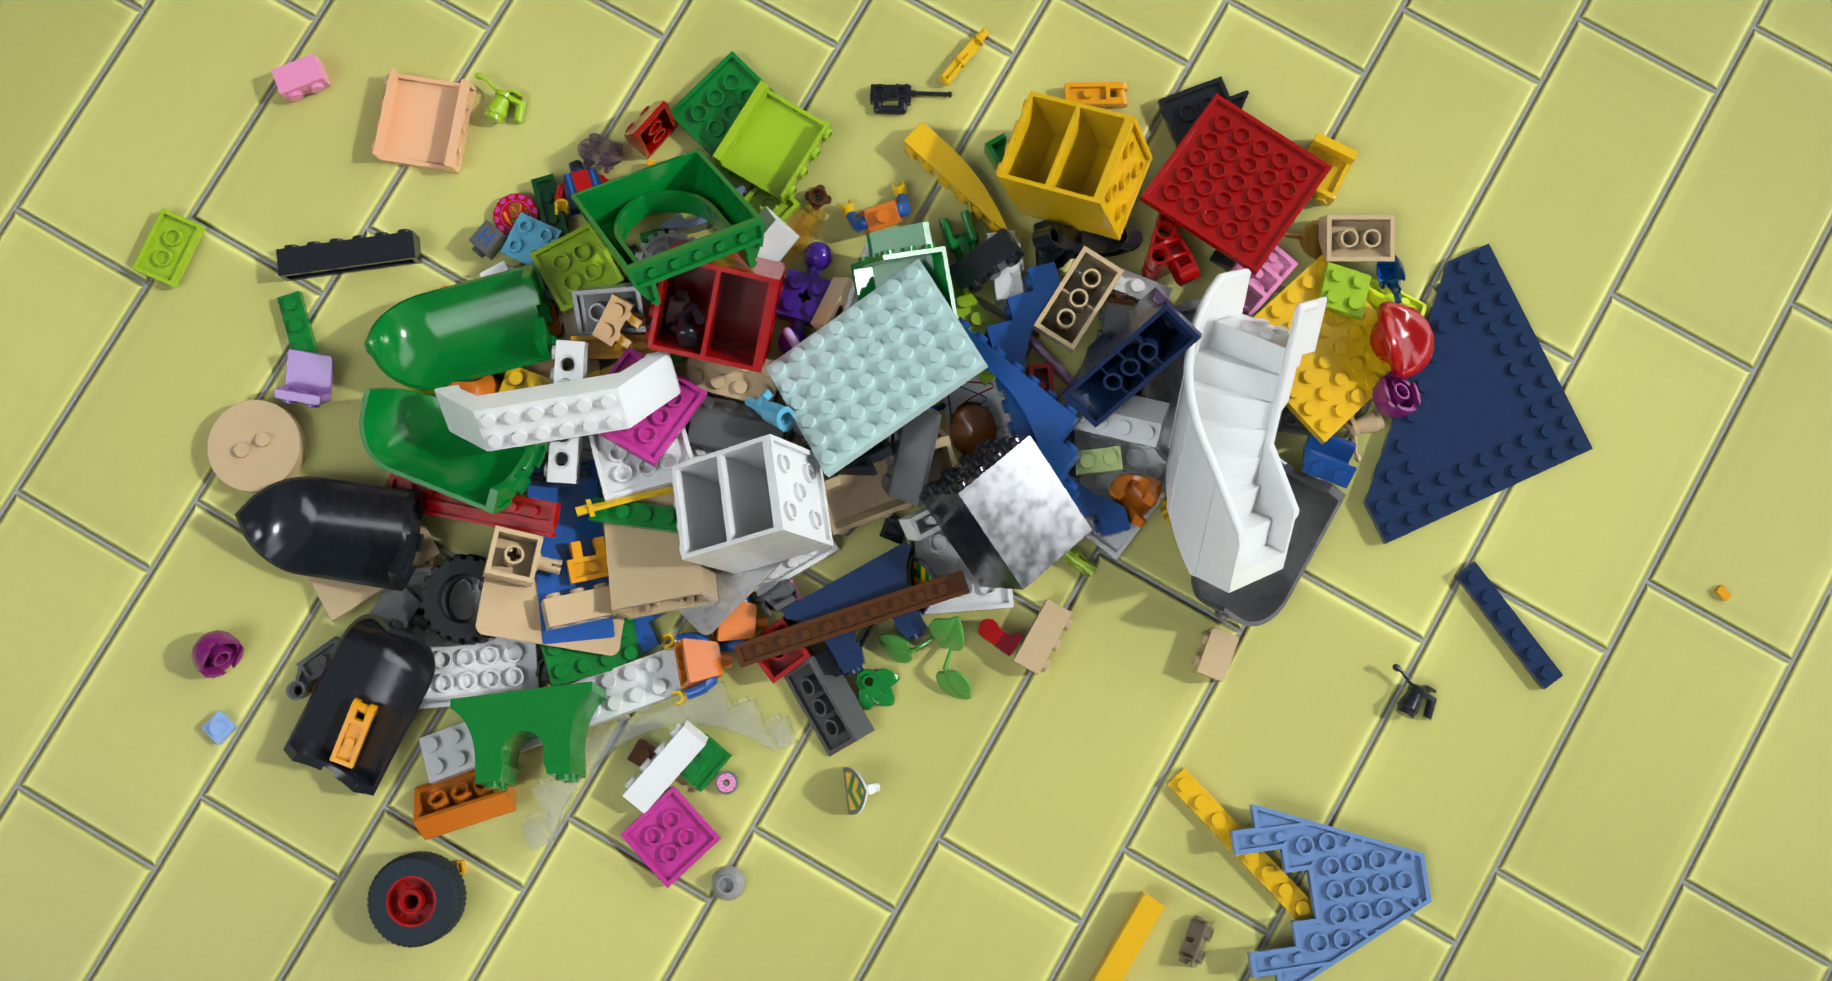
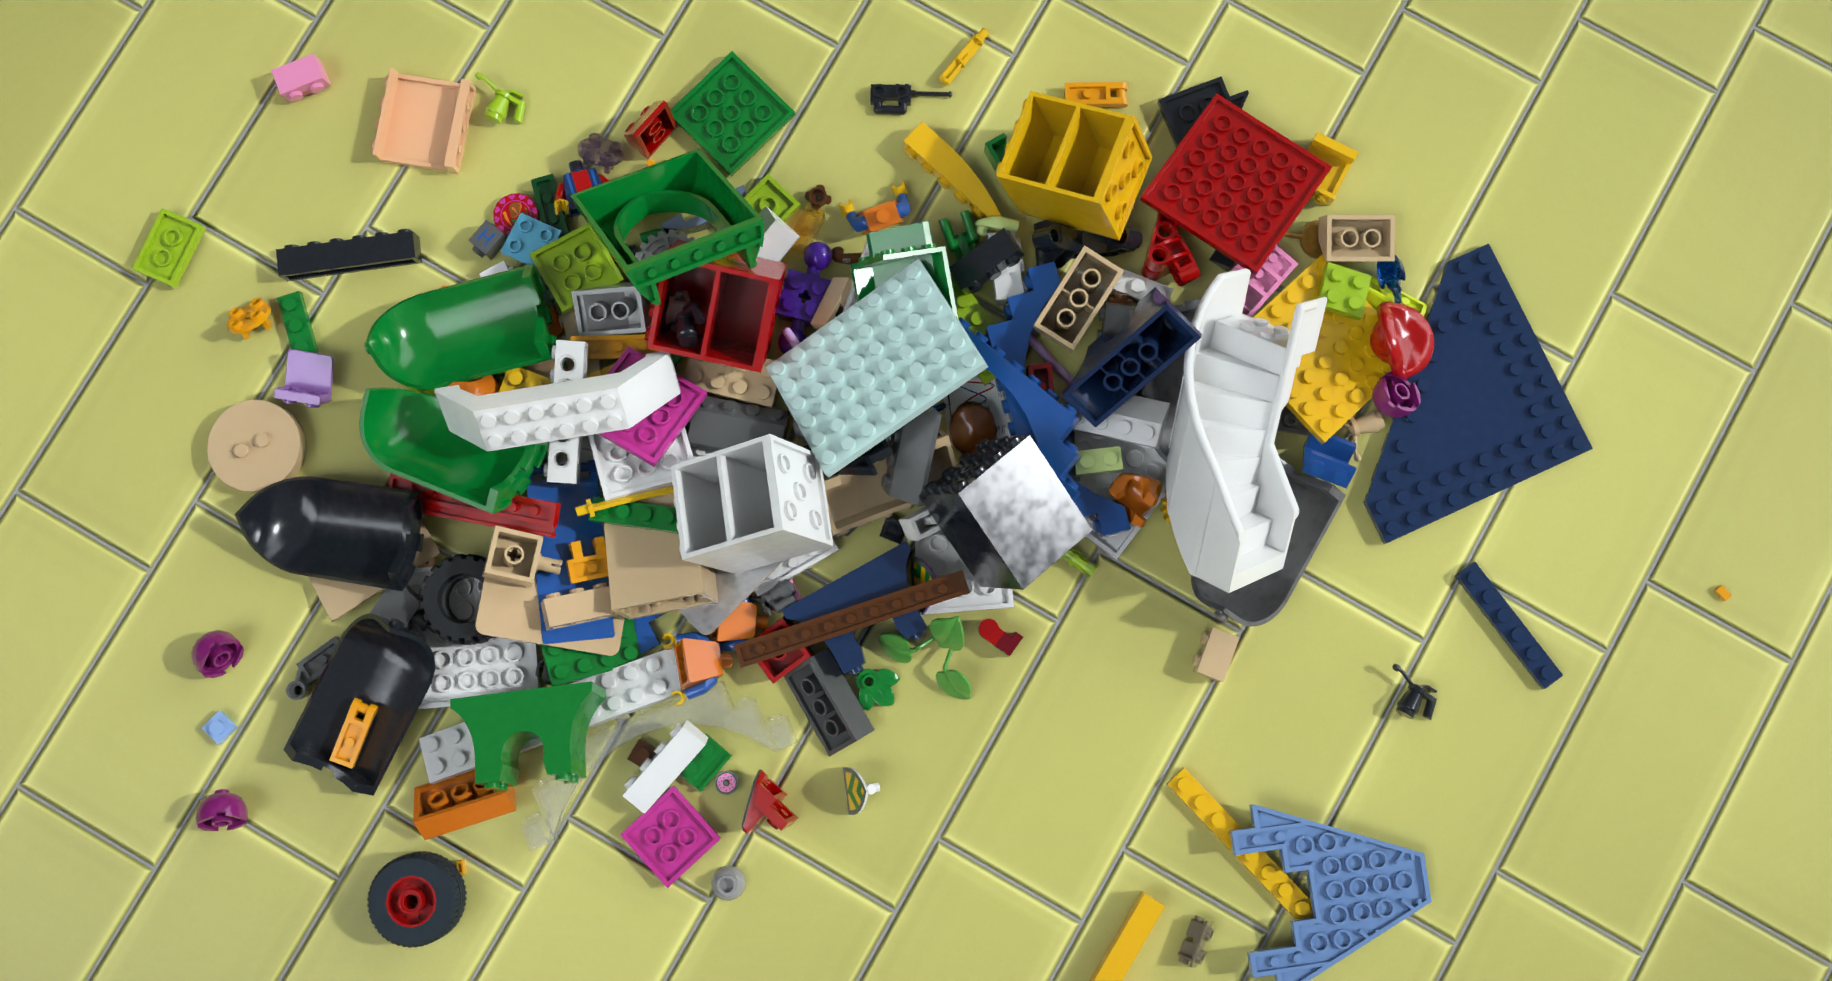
(221, 810): none -> magenta cylinder
(249, 317): none -> light orange plate
(613, 321): light orange plate -> none
(764, 803): none -> red piece
(772, 143): lime panel -> none
(772, 412): medium azure piece -> none
(844, 258): none -> reddish brown arm
(995, 223): none -> yellowish green arm
(1043, 637): tan brick -> none

